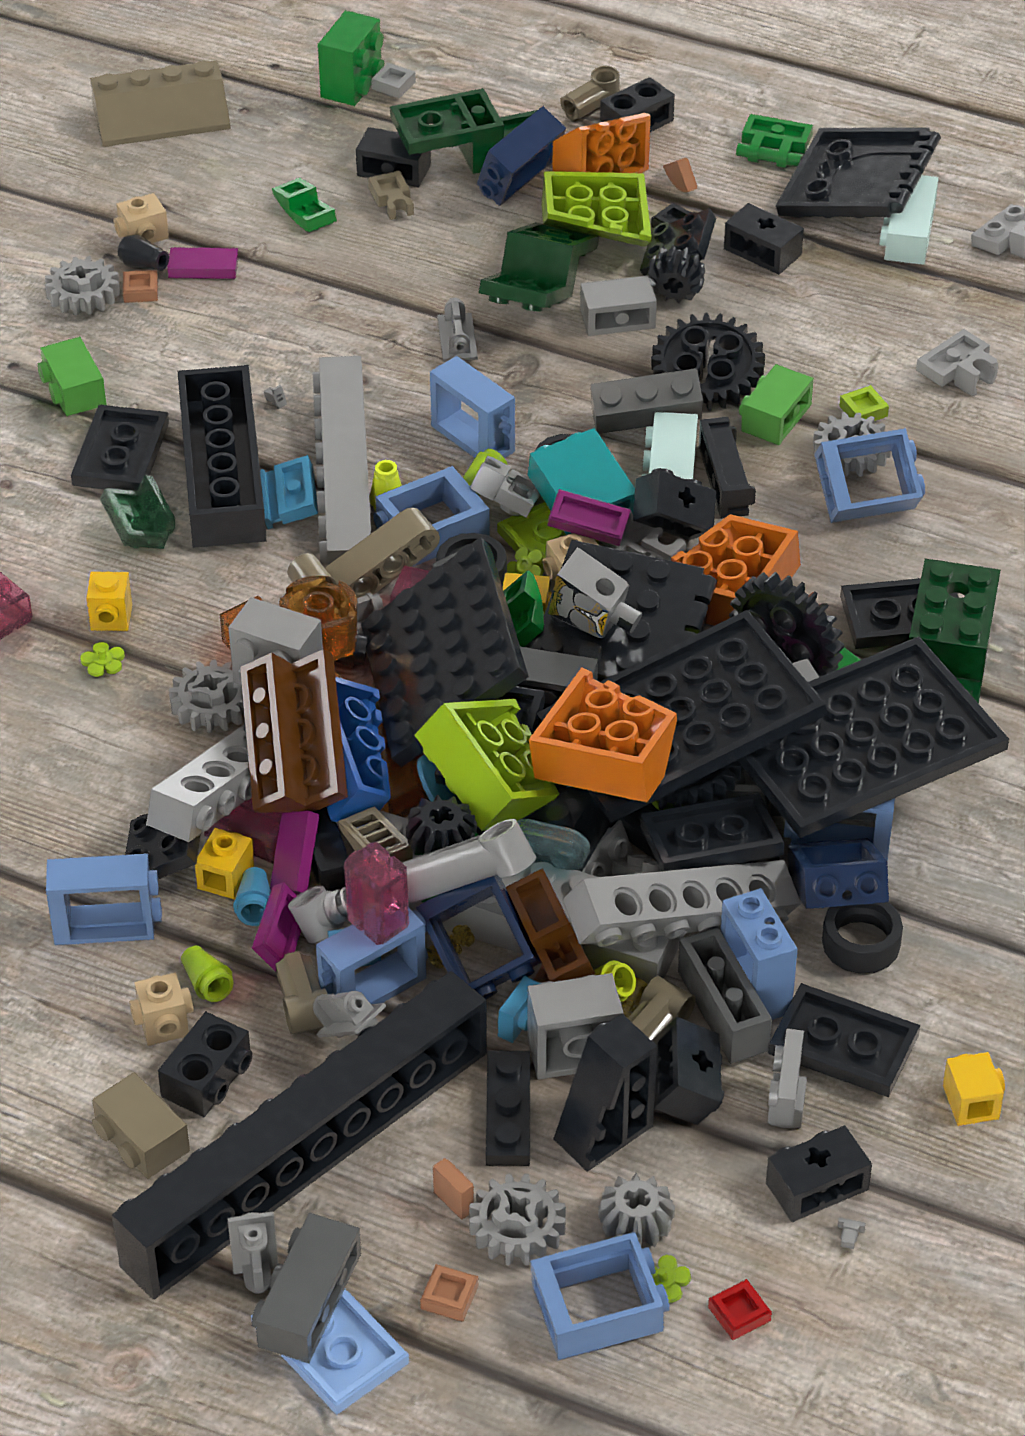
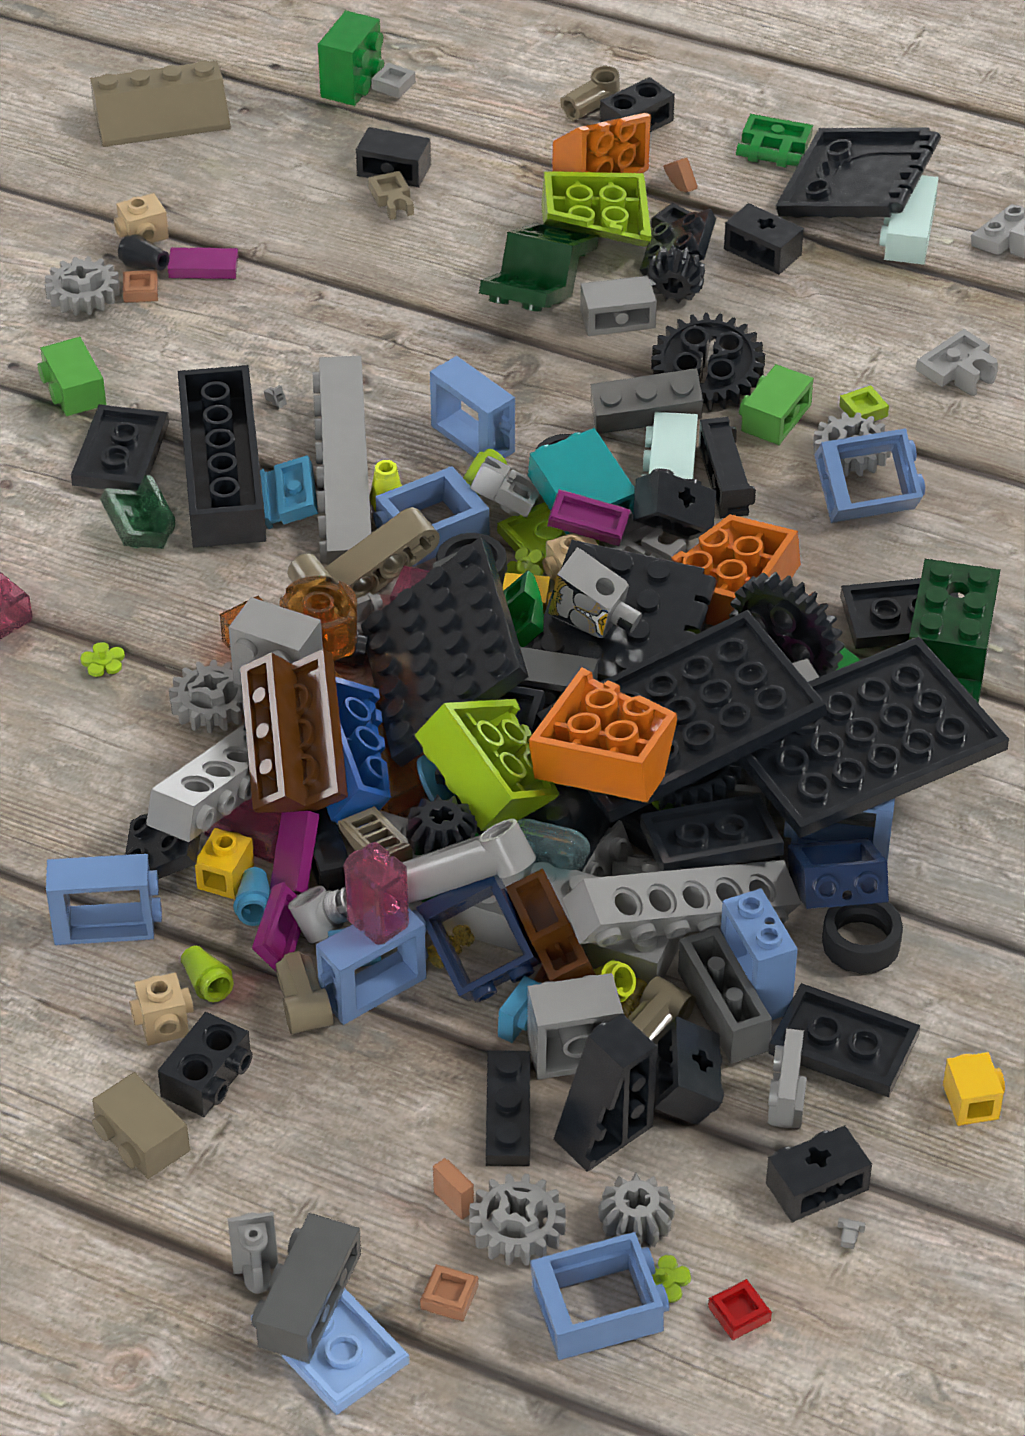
(109, 601): yellow brick -> none
(300, 1133): black brick -> none
(302, 204): green slope -> none
(345, 1013): light grey hinge -> none
(457, 120): dark green bracket -> none
(457, 332): light grey hinge -> none
(520, 156): dark blue window -> none

